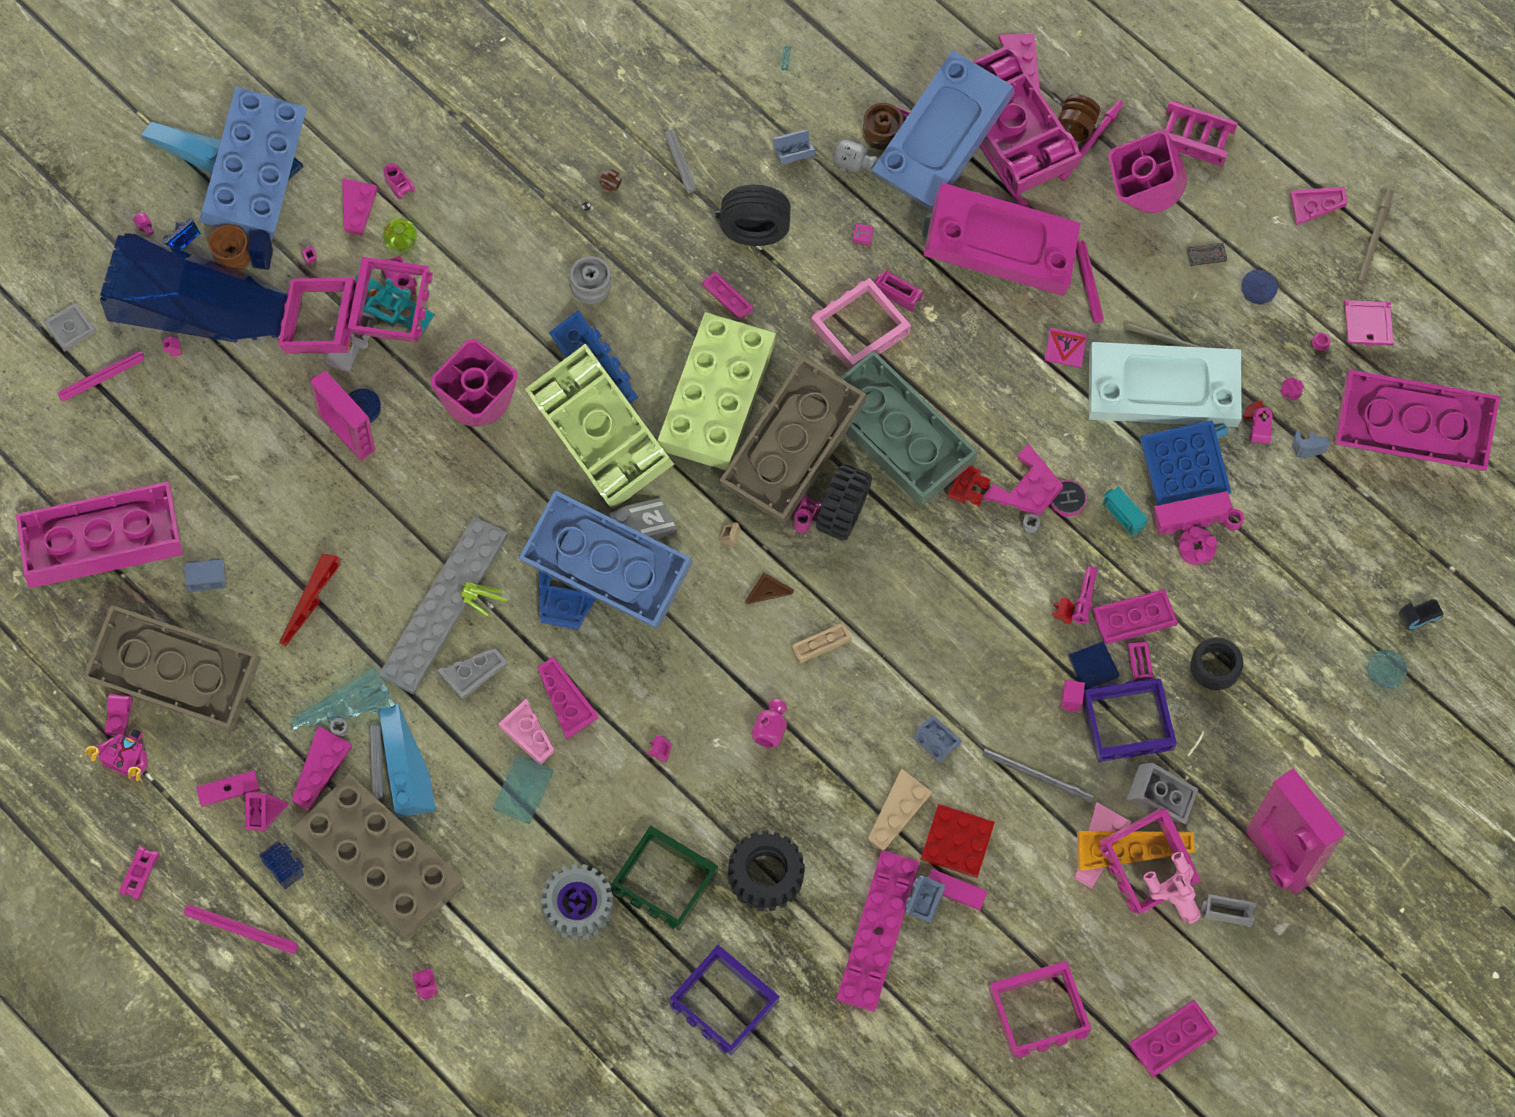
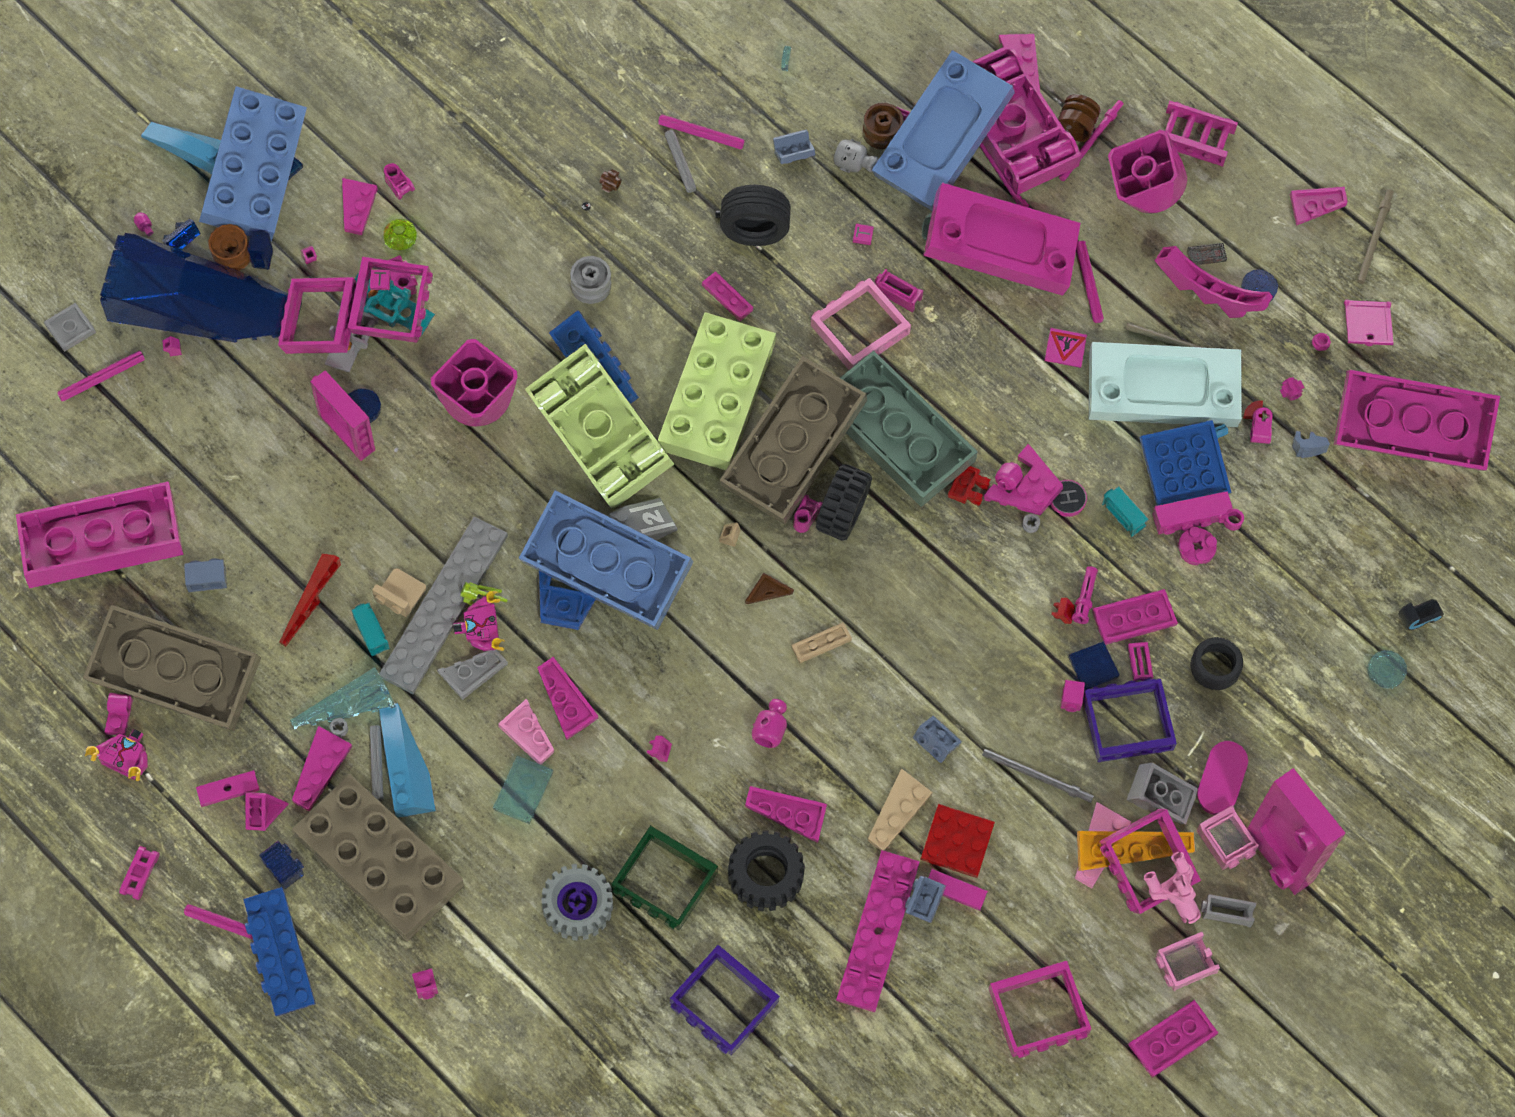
(278, 952): none -> blue plate
(370, 629): none -> teal window
(380, 279): none -> dark pink tile
(399, 592): none -> tan bracket
(481, 624): none -> dark pink torso
(700, 131): none -> dark pink axle
(789, 811): none -> dark pink wing
(1008, 476): none -> dark pink head
(1186, 962): none -> window
(1209, 289): none -> dark pink arch
(1222, 777): none -> dark pink tile
(1227, 838): none -> bright pink window

